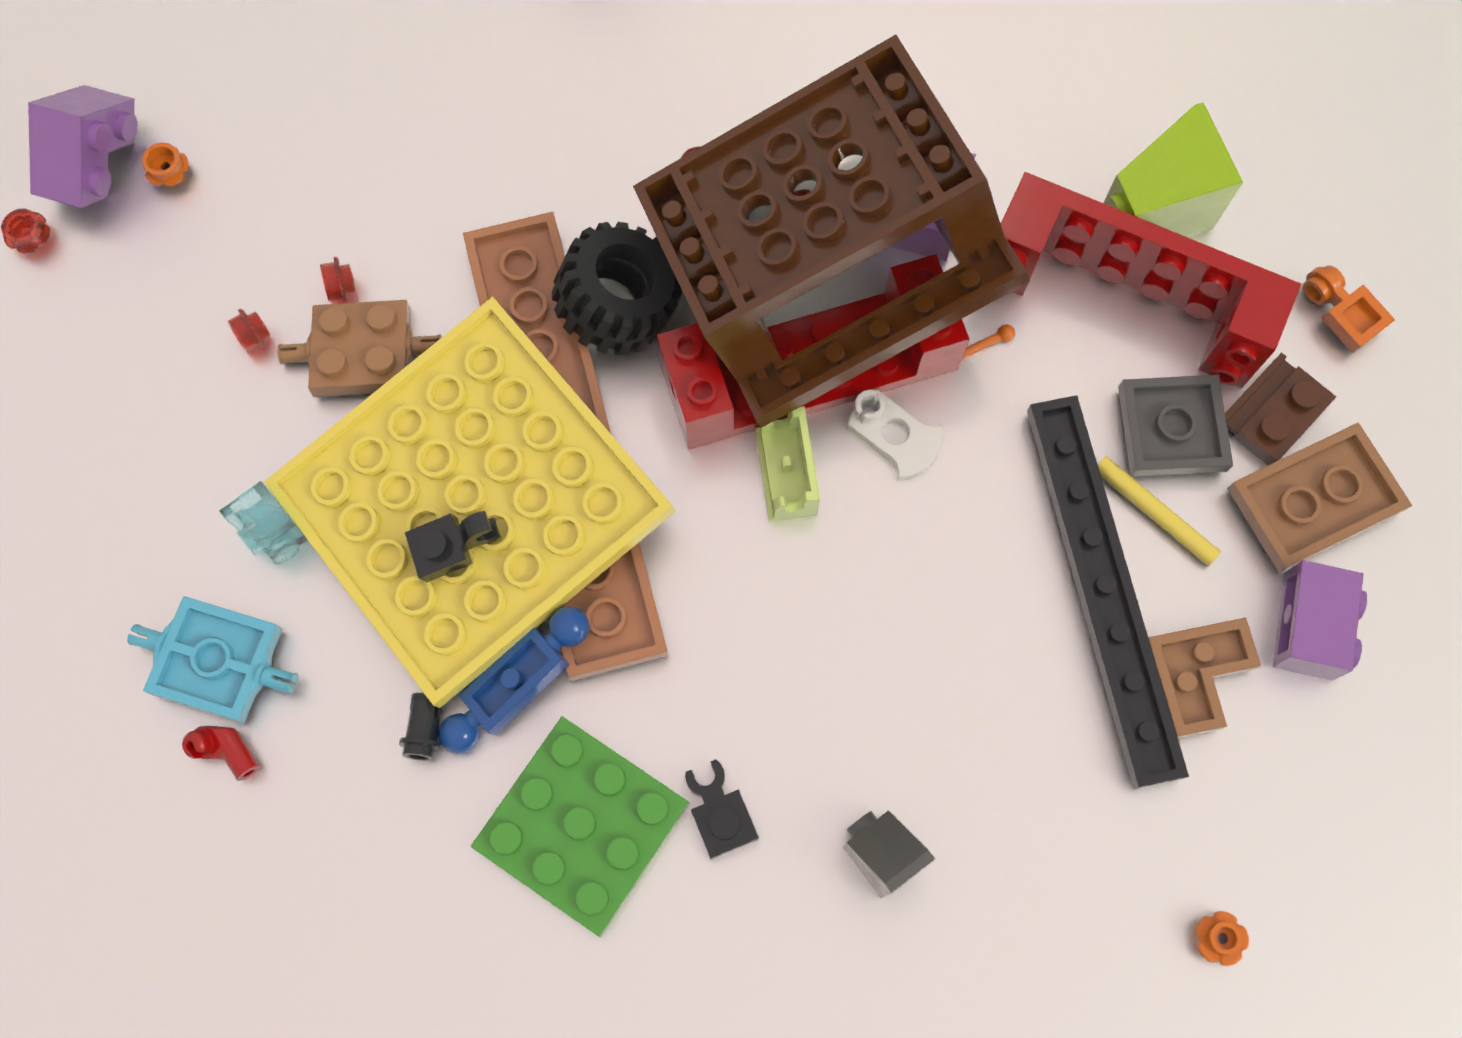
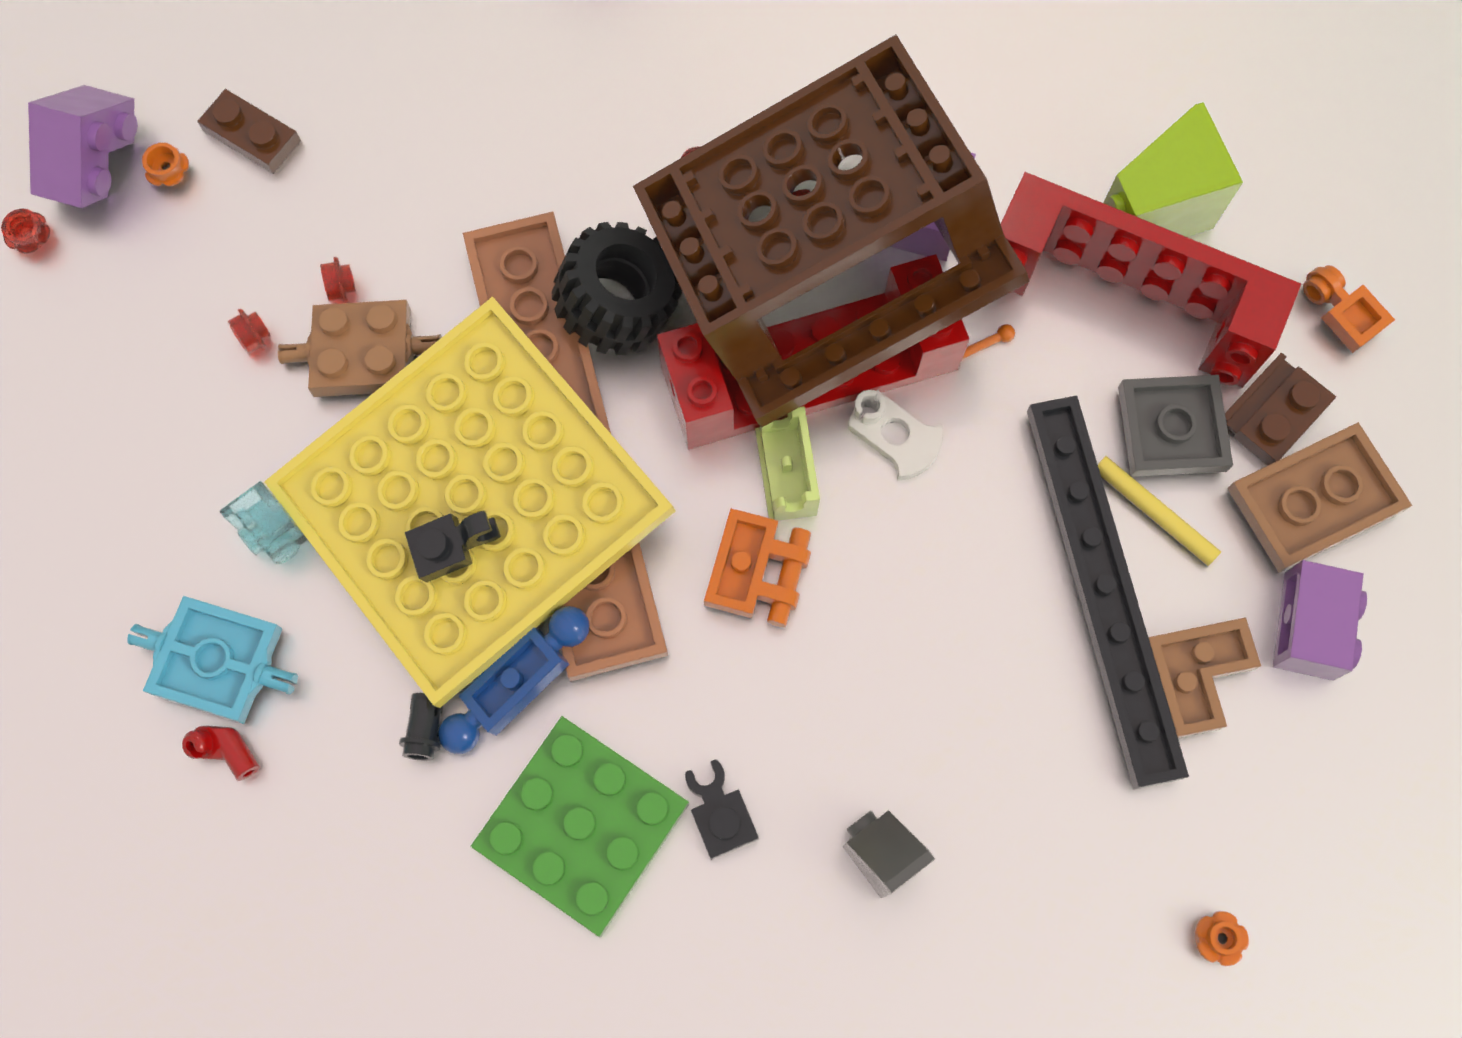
(249, 131): none -> reddish brown plate
(742, 562): none -> orange plate

